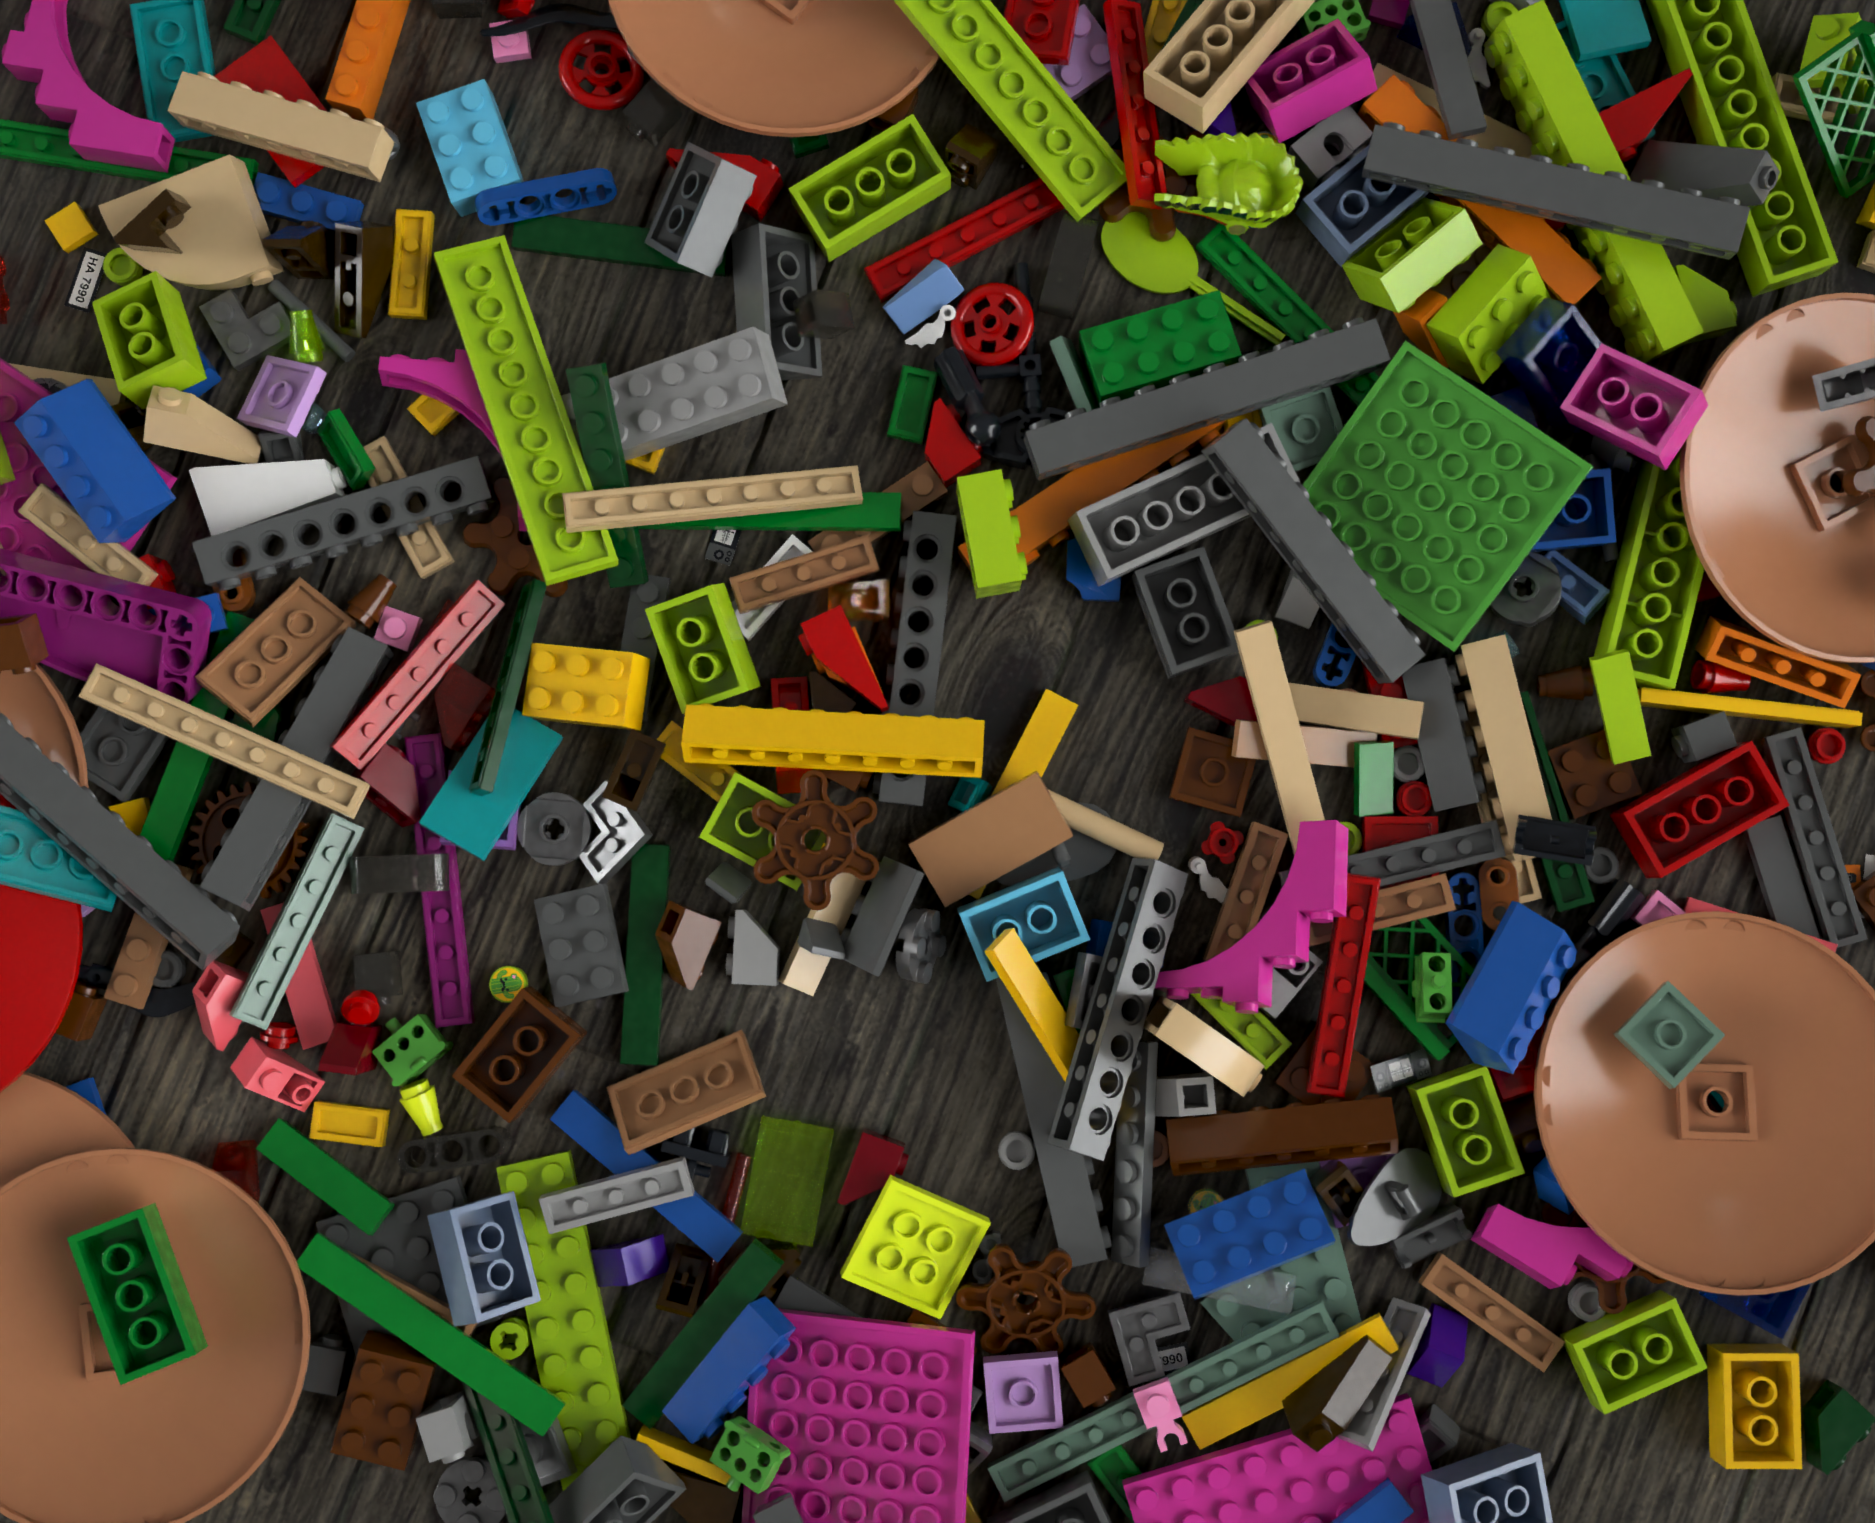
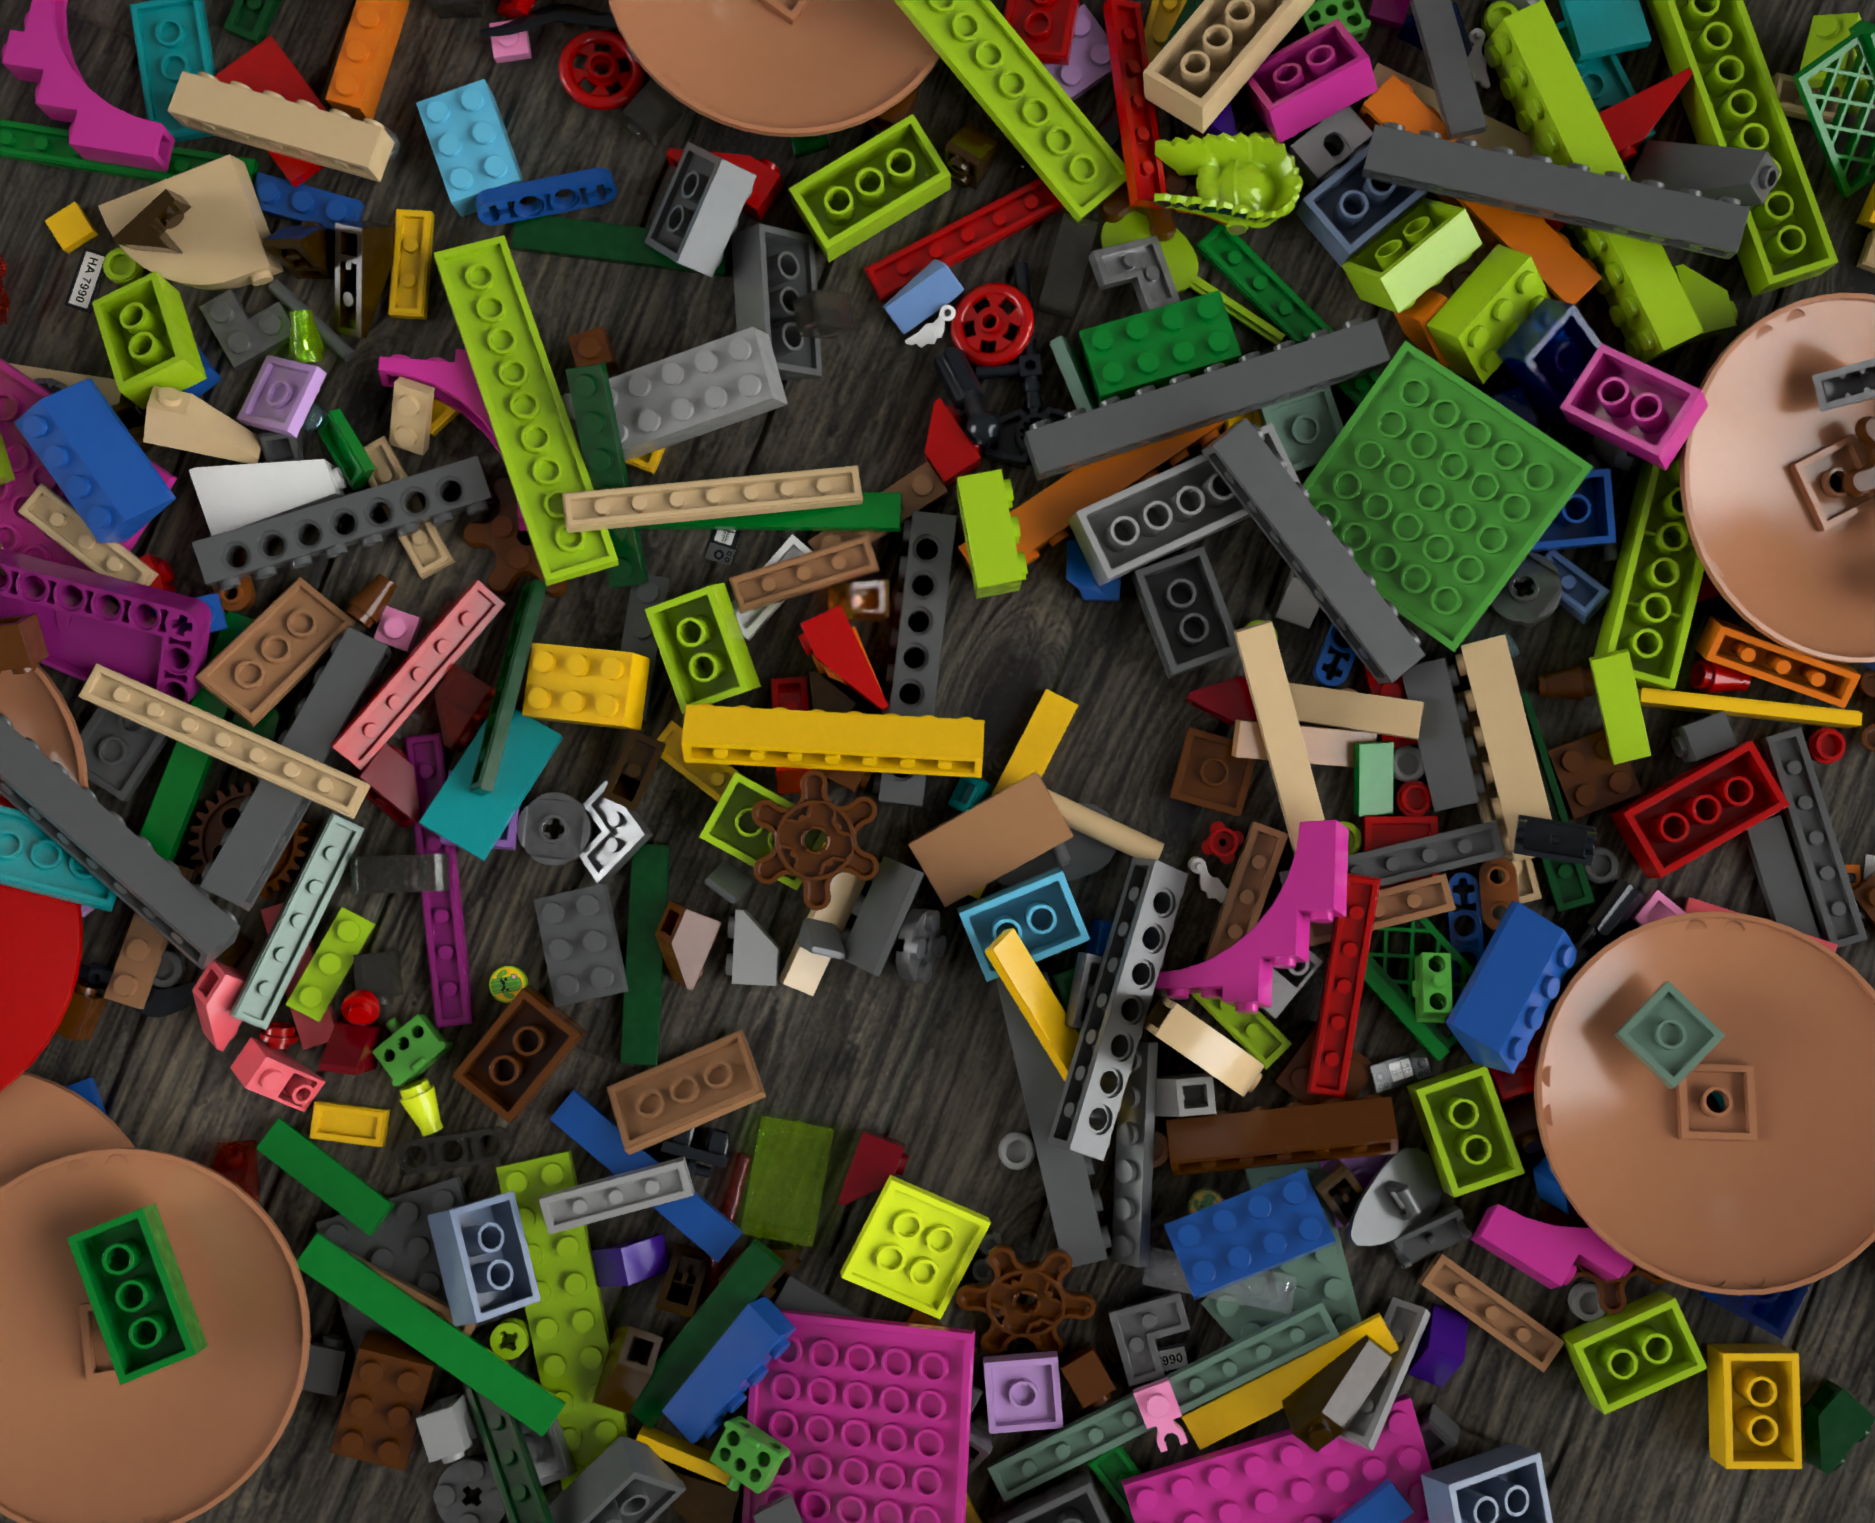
(133, 813): yellow tile -> none
(330, 964): none -> lime plate
(411, 415): none -> tan plate
(593, 348): none -> reddish brown brick
(627, 1368): none -> dark brown slope
(912, 404): green tile -> none
(1138, 263): none -> flat silver plate

